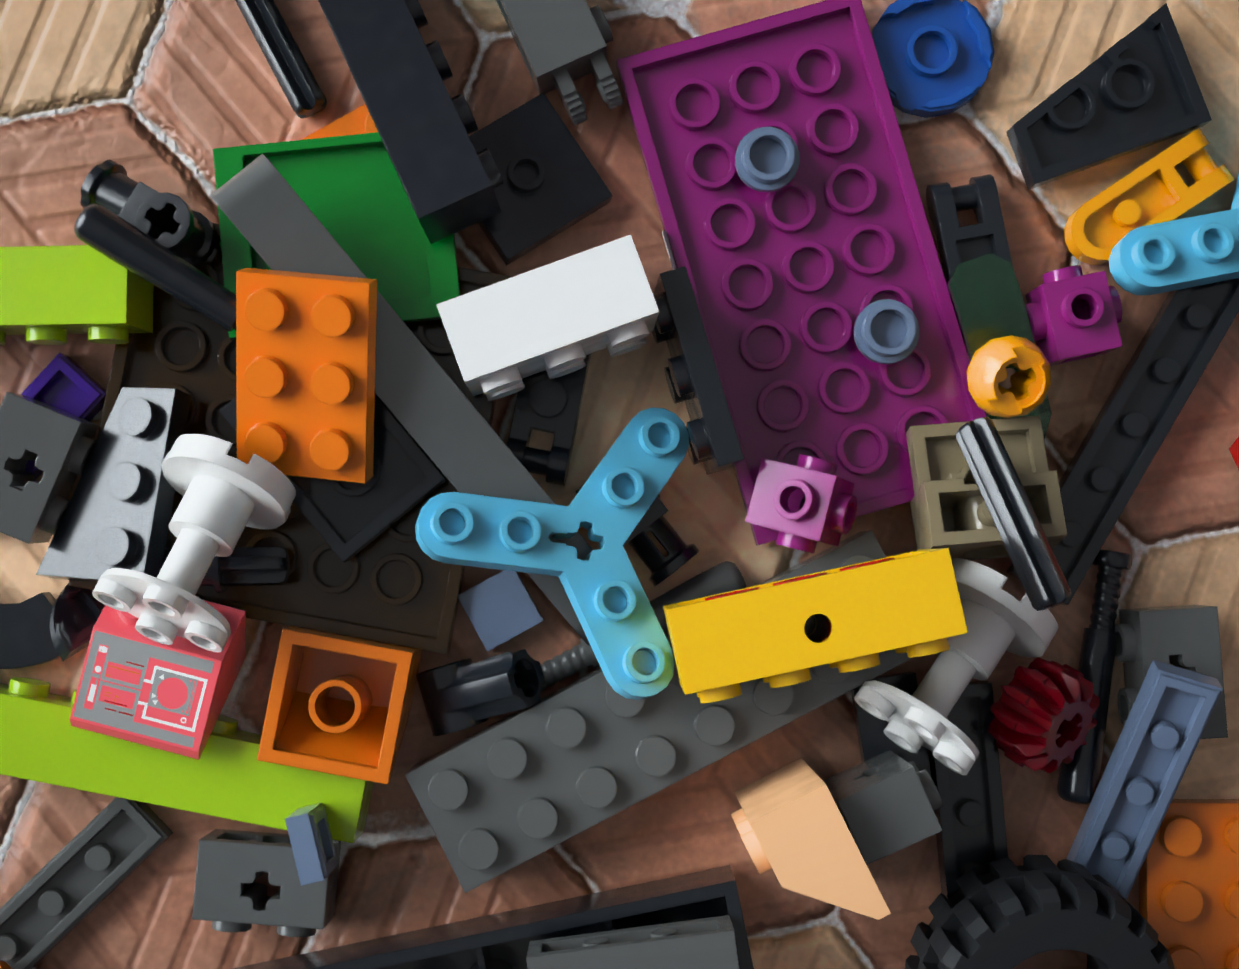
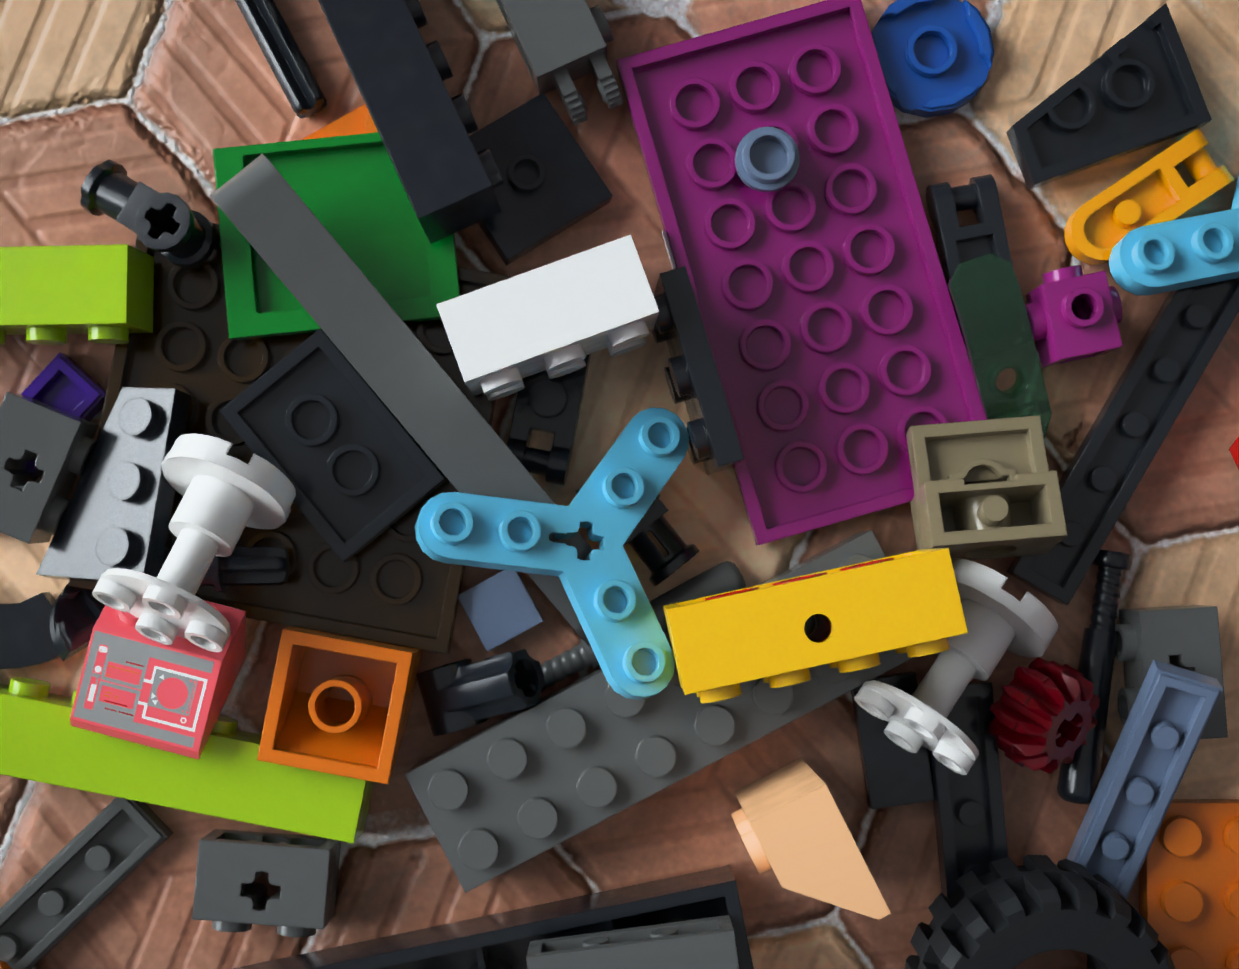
(155, 263): black piece -> none
(306, 372): orange plate -> none
(311, 843): sand blue tile -> none
(803, 502): magenta brick -> none
(886, 331): sand blue plate -> none
(886, 804): dark grey brick -> none
(1013, 514): black axle -> none
(1028, 384): light orange piece -> none

